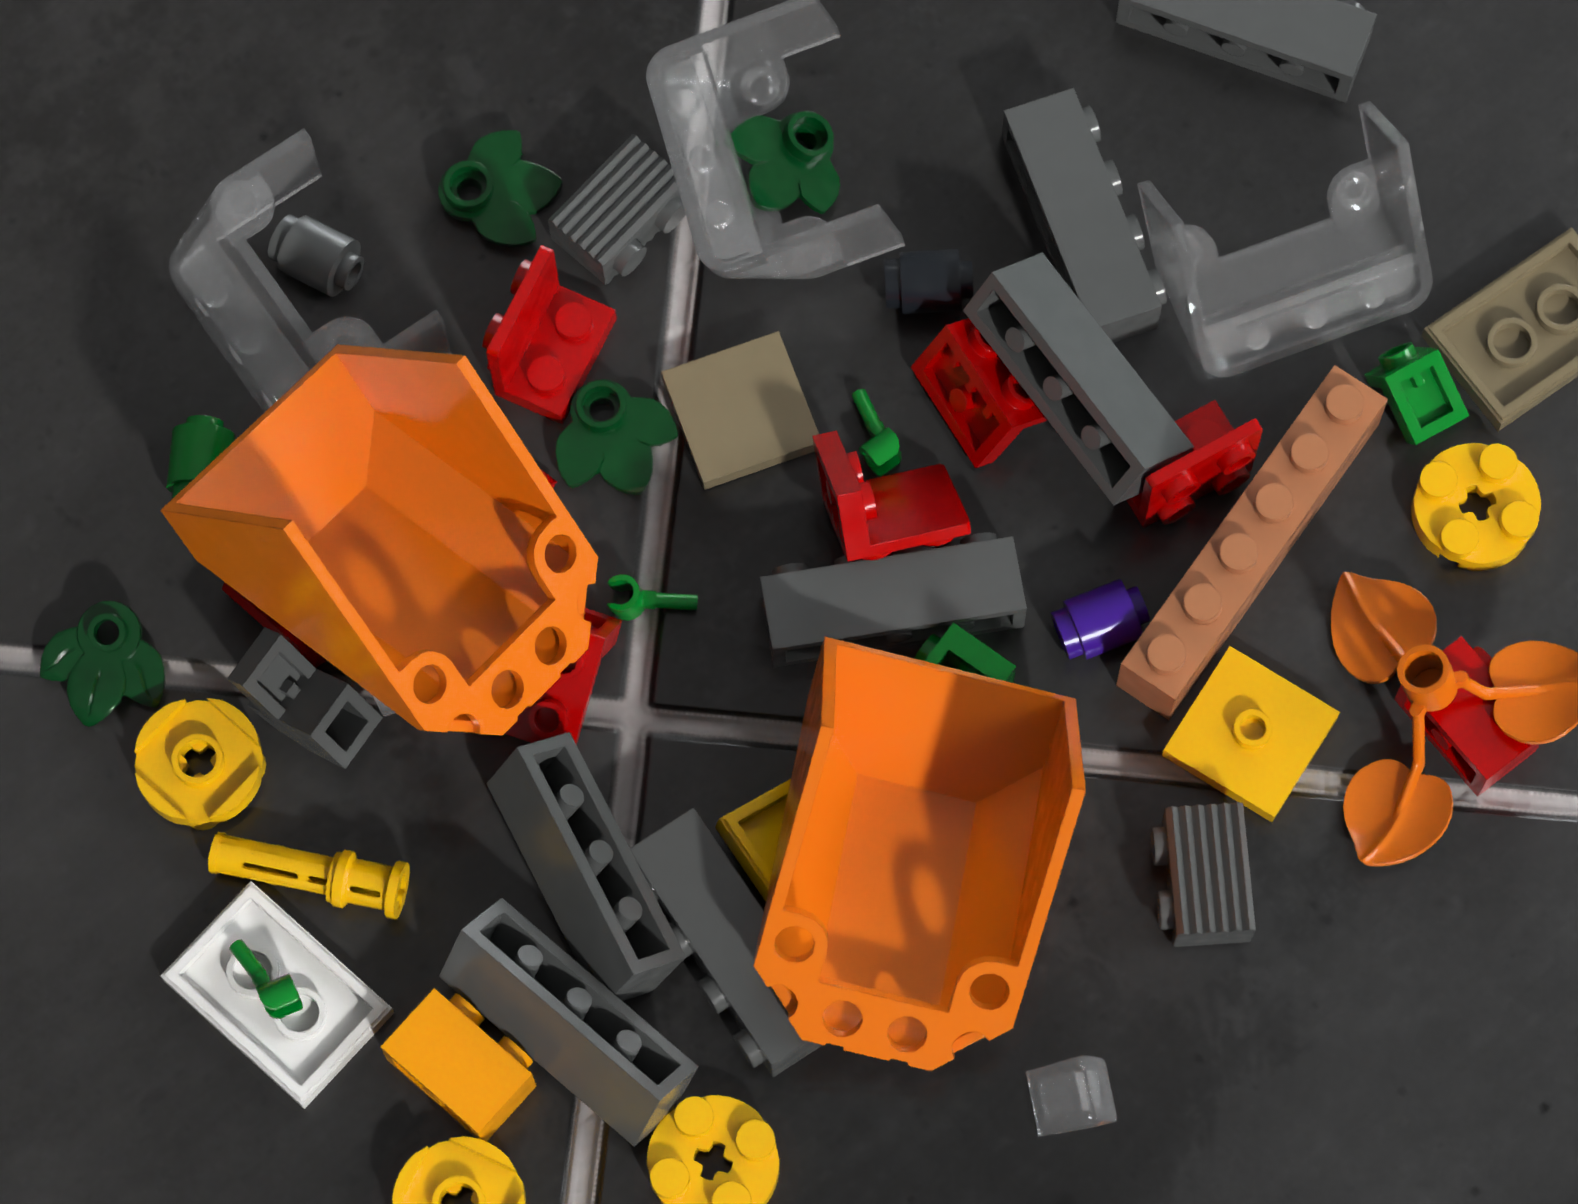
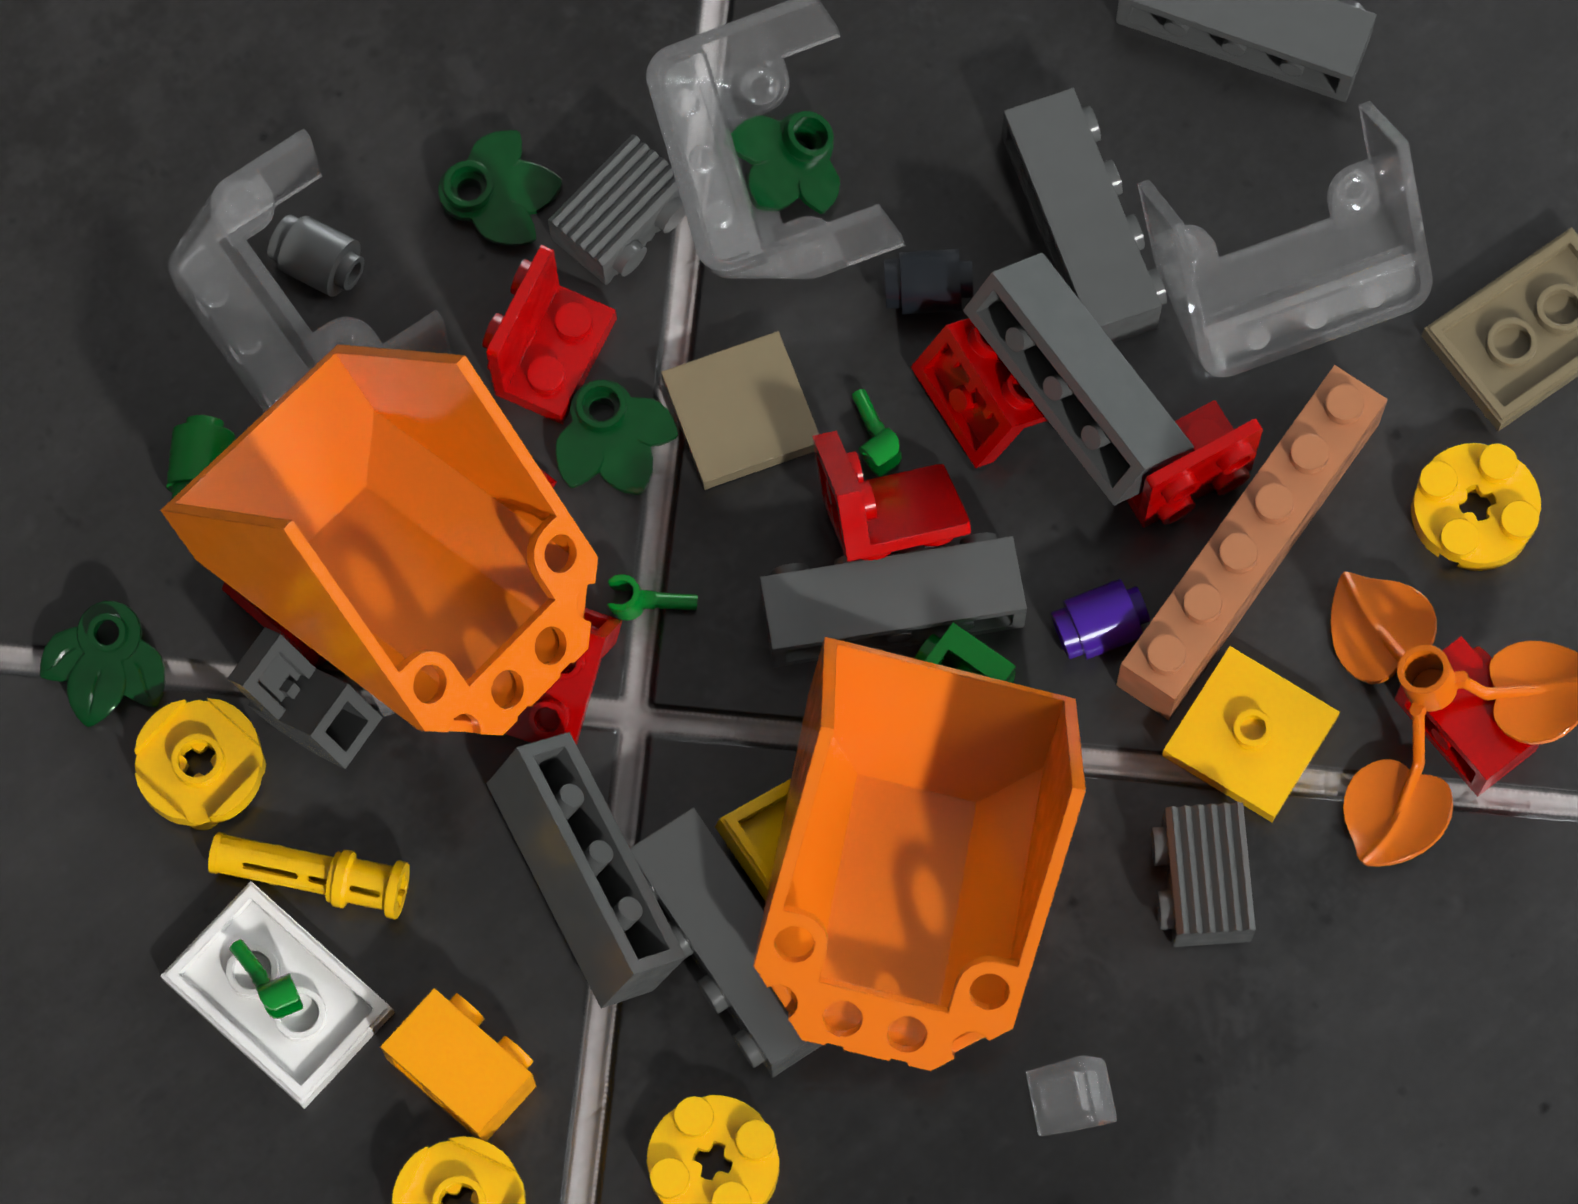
(567, 1021): dark grey brick -> none
(1418, 391): green bracket -> none

